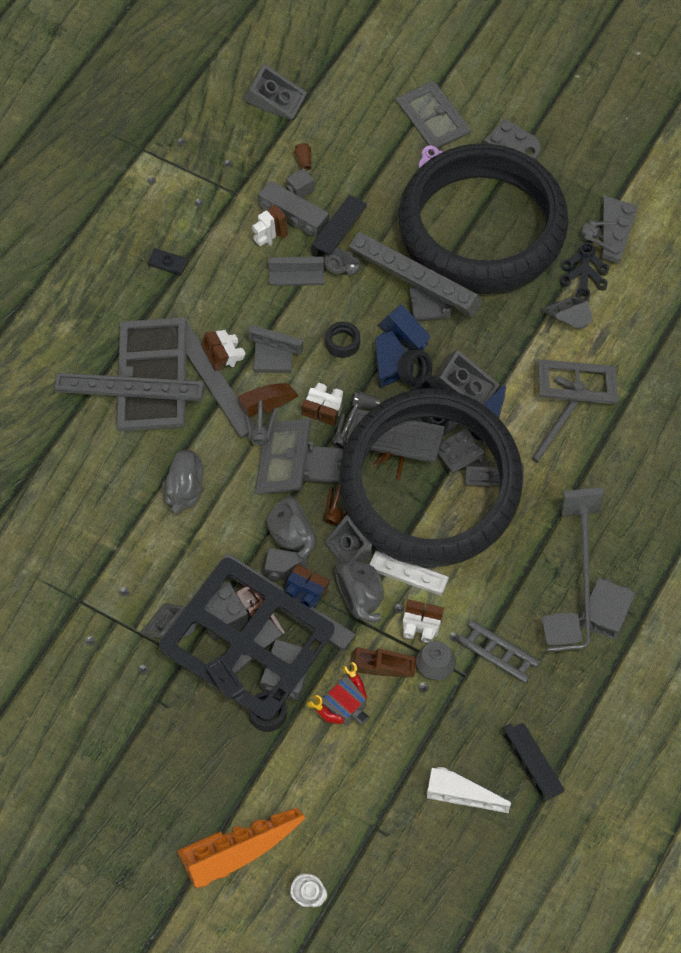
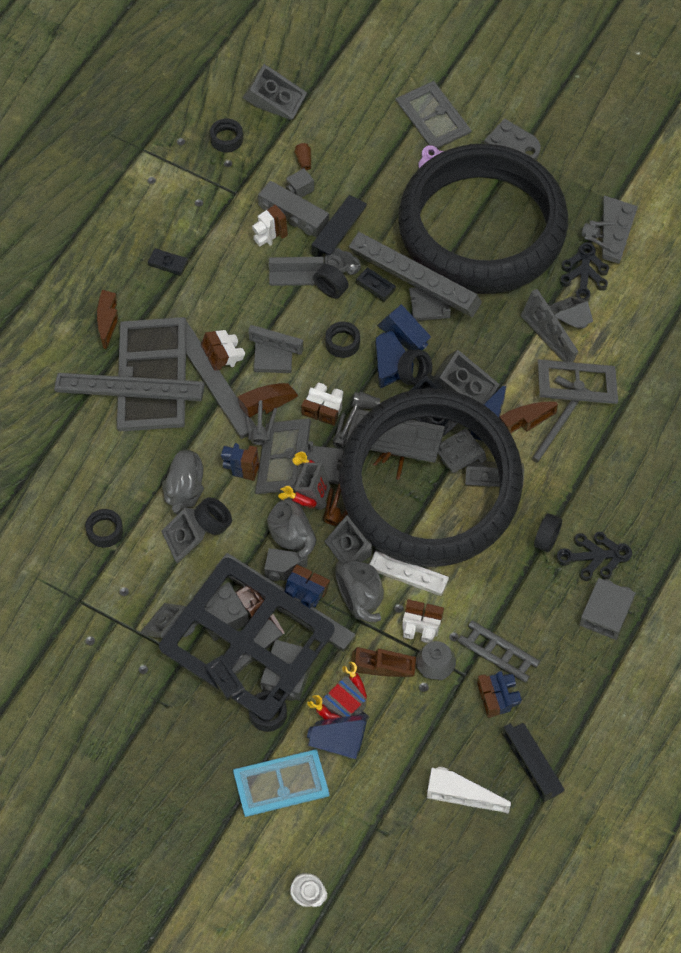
(106, 541): none -> black tyre
(107, 316): none -> reddish brown slope
(183, 534): none -> dark grey slope
(209, 523): none -> black tyre
(222, 854): orange wedge -> none
(226, 124): none -> black tyre
(241, 462): none -> hips
(281, 782): none -> clear door
(311, 485): none -> torso
(331, 281): none -> black tyre
(339, 735): none -> dark blue slope
(376, 284): none -> black plate
(496, 695): none -> hips
(528, 415): none -> reddish brown slope
(547, 326): none -> dark grey wing
(548, 532): none -> black tyre
(565, 627): dark grey piece -> none
(596, 554): none -> black plant

